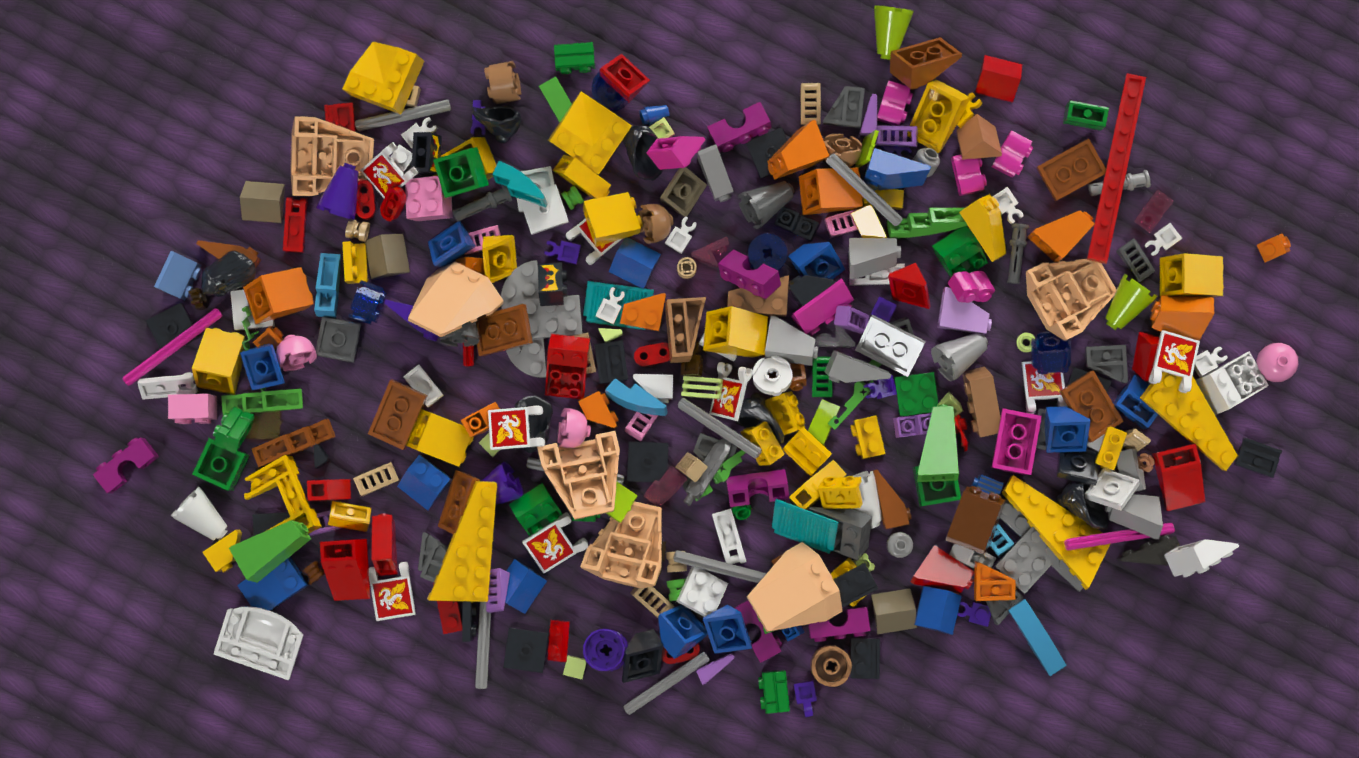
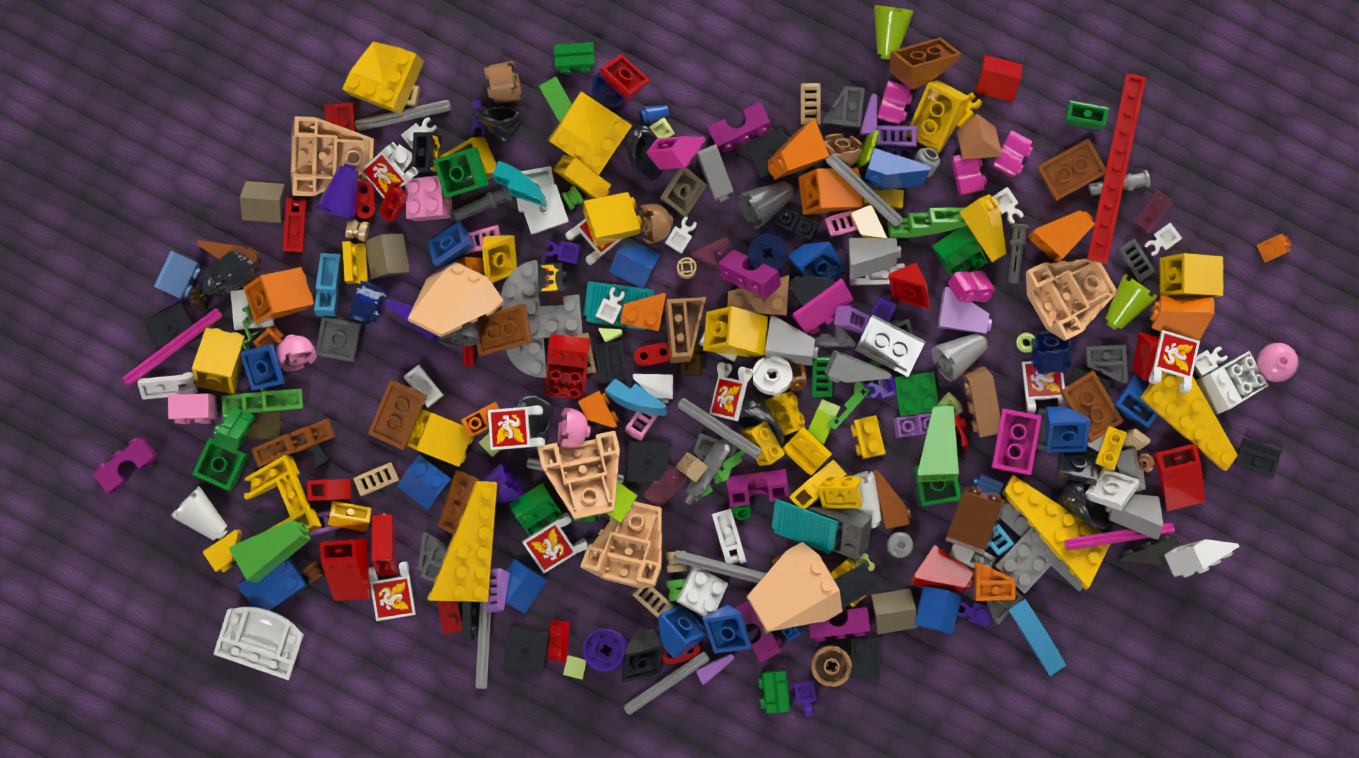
(686, 386): yellowish green tile -> none

